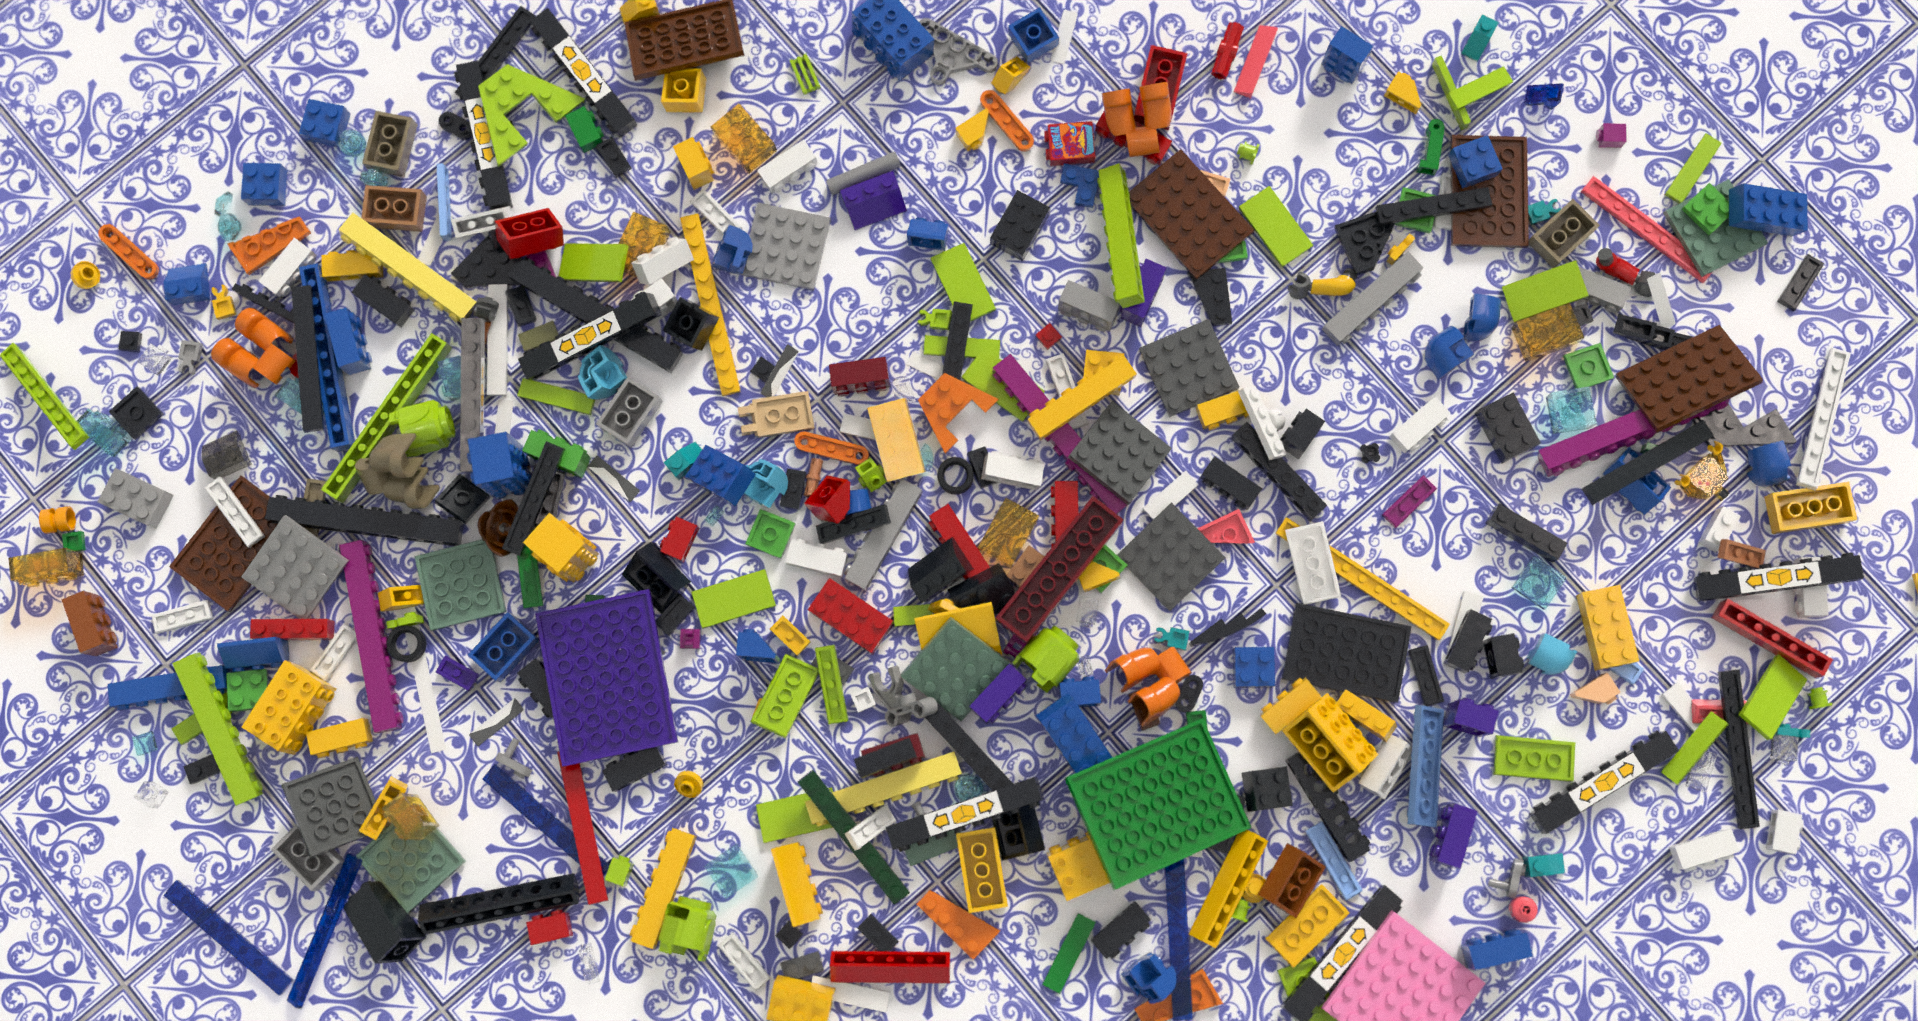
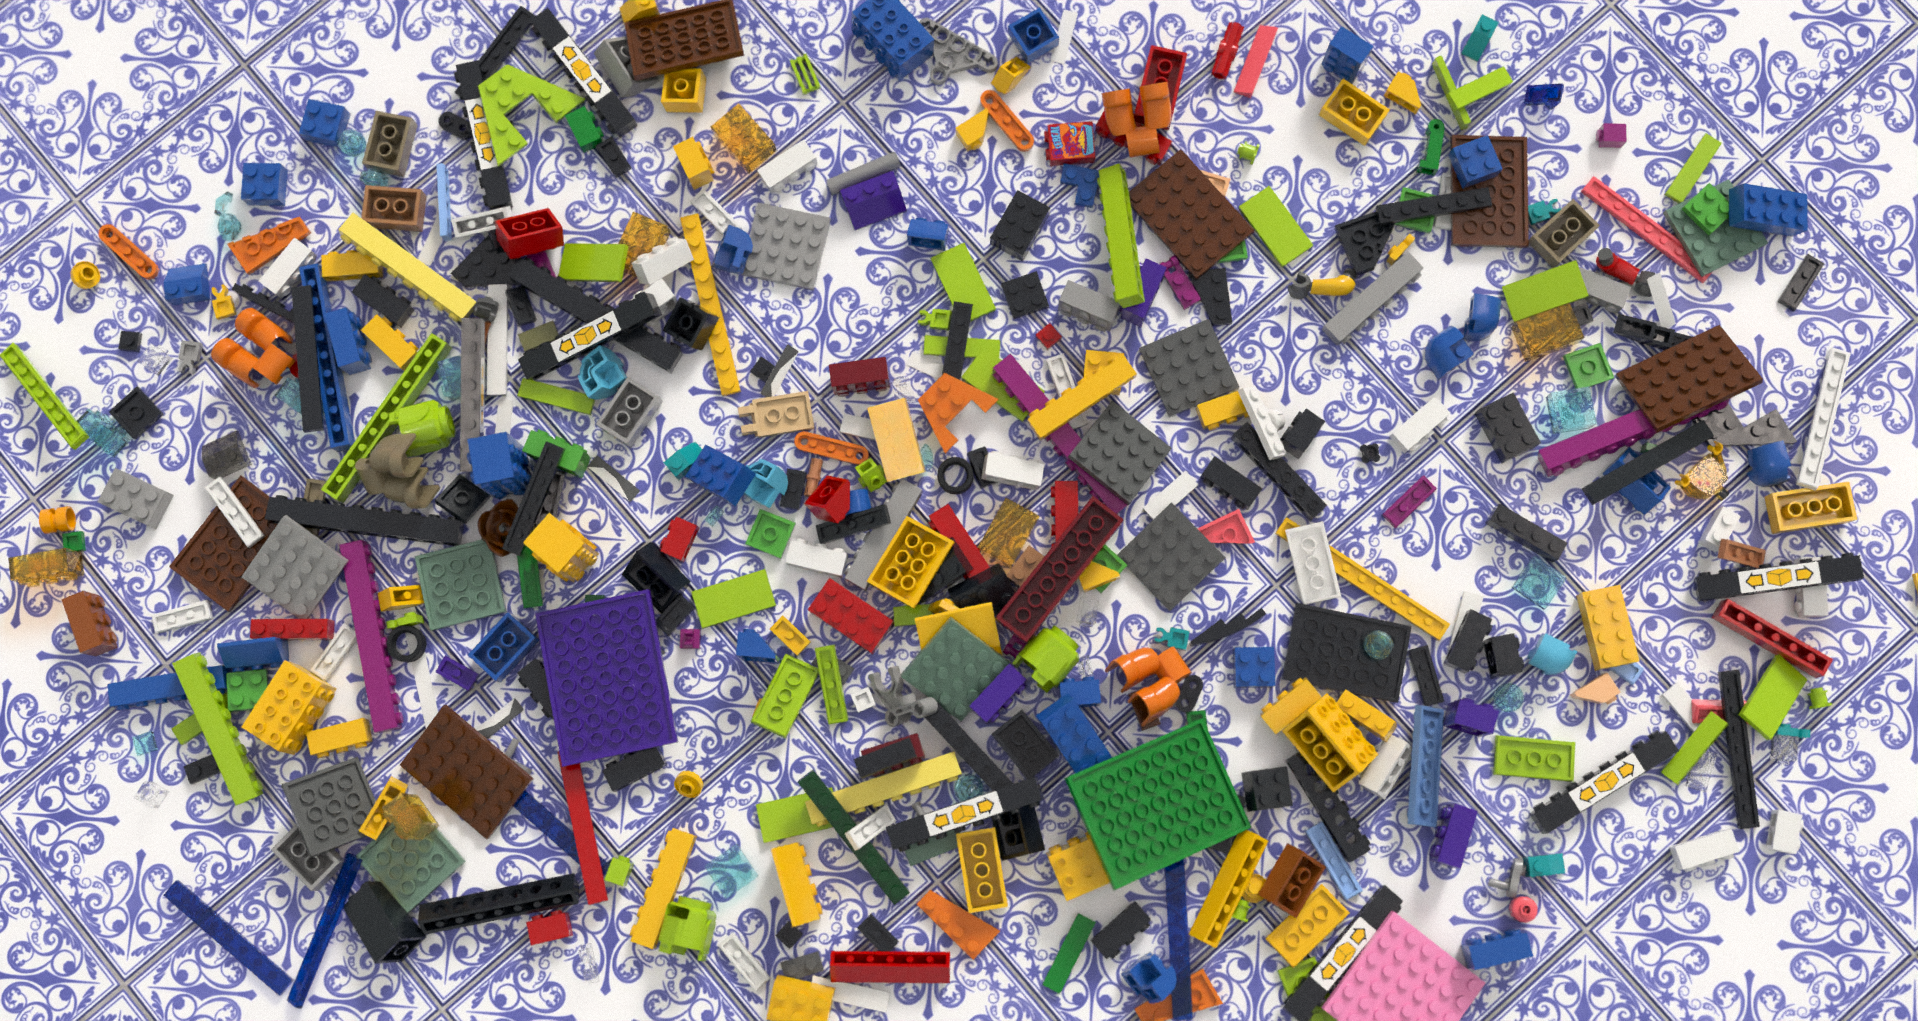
(390, 341): none -> yellow brick
(466, 771): none -> reddish brown plate
(616, 61): none -> light grey slope
(910, 562): none -> yellow slope
(1025, 295): none -> black plate
(1025, 745): none -> black brick
(1180, 284): none -> magenta plate
(1354, 112): none -> yellow brick
(1378, 644): none -> clear light blue plate
(1508, 697): none -> clear light blue plate

